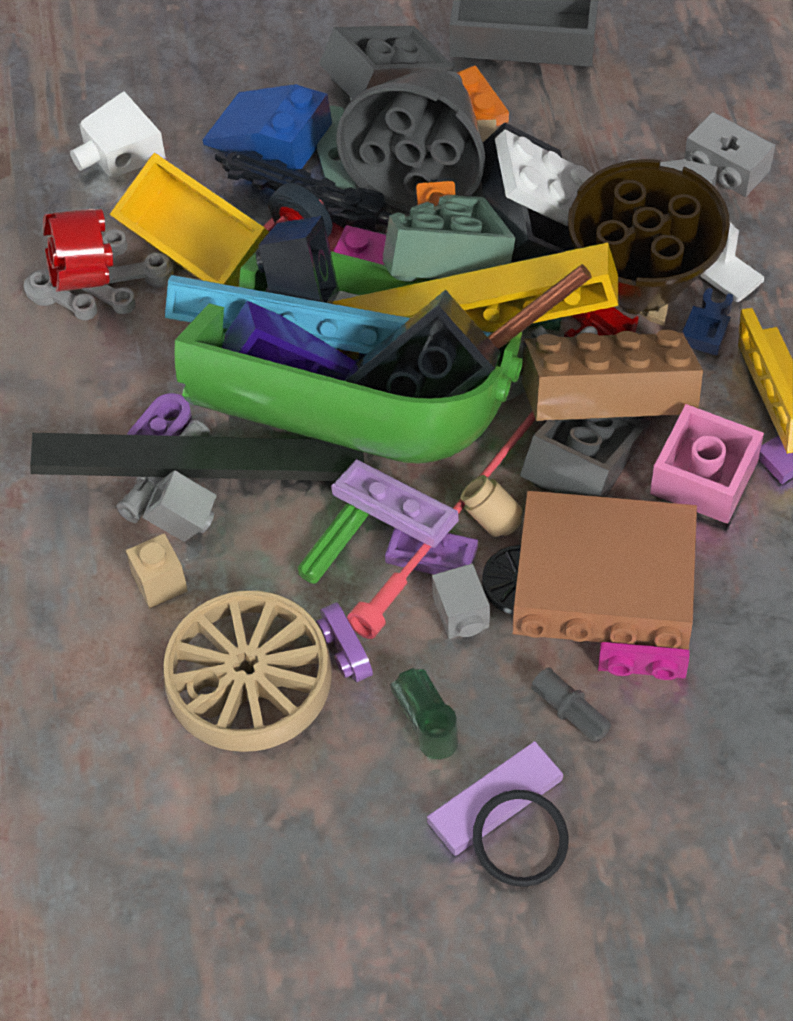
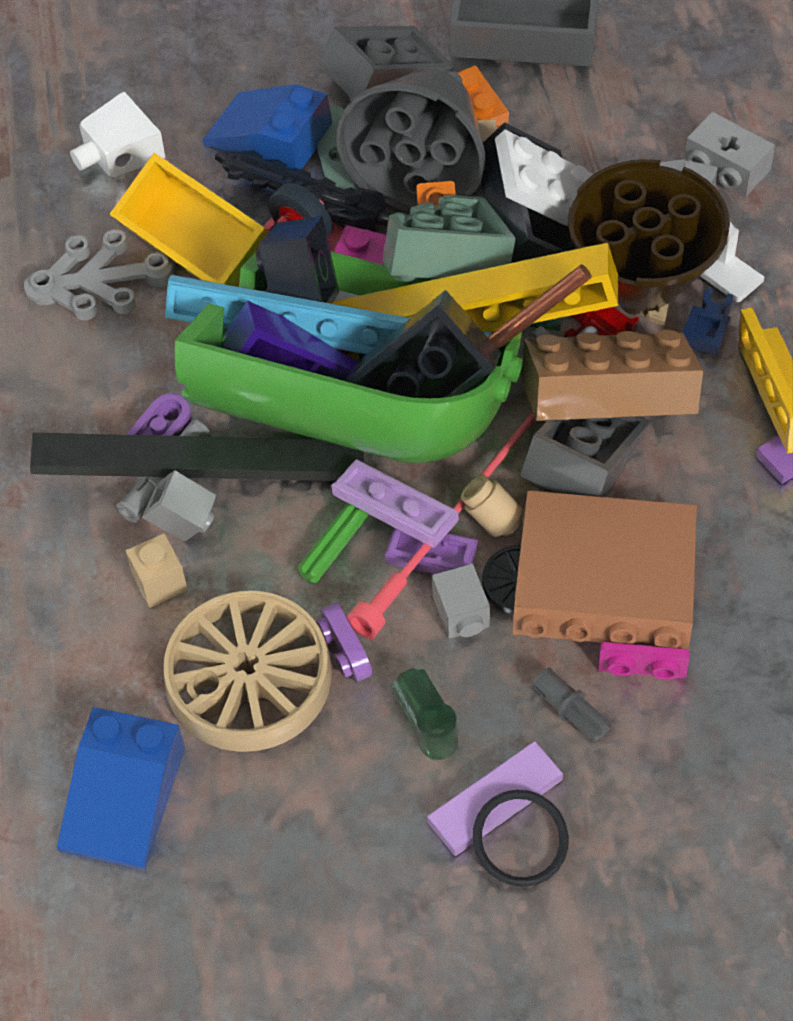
(76, 249): red brick -> none
(120, 787): none -> blue slope
(706, 463): bright pink brick -> none

